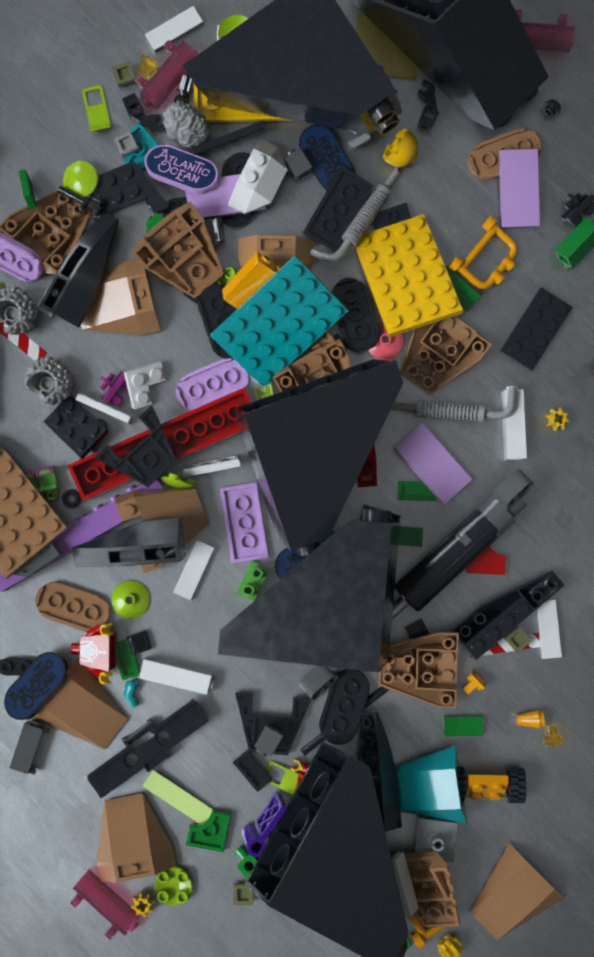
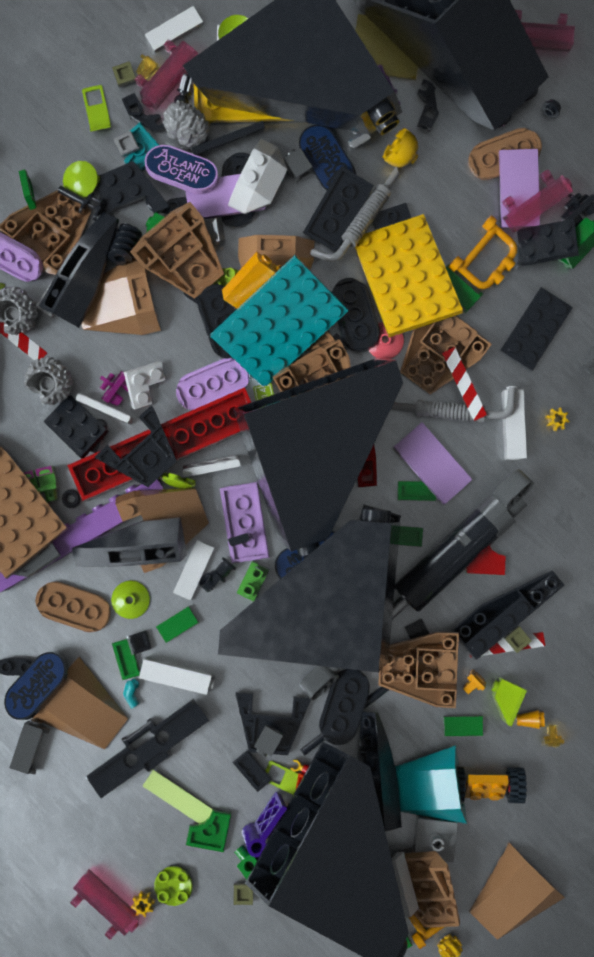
(97, 651): torso -> none
(123, 243): none -> black piece
(132, 841): medium nougat wedge -> none
(177, 624): none -> green tile
(220, 573): none -> black connector
(240, 539): none -> black tile
(464, 384): none -> sticker
(508, 699): none -> lime slope
(538, 203): none -> clear pink brick
(547, 242): none -> black plate
(548, 630): white tile -> none

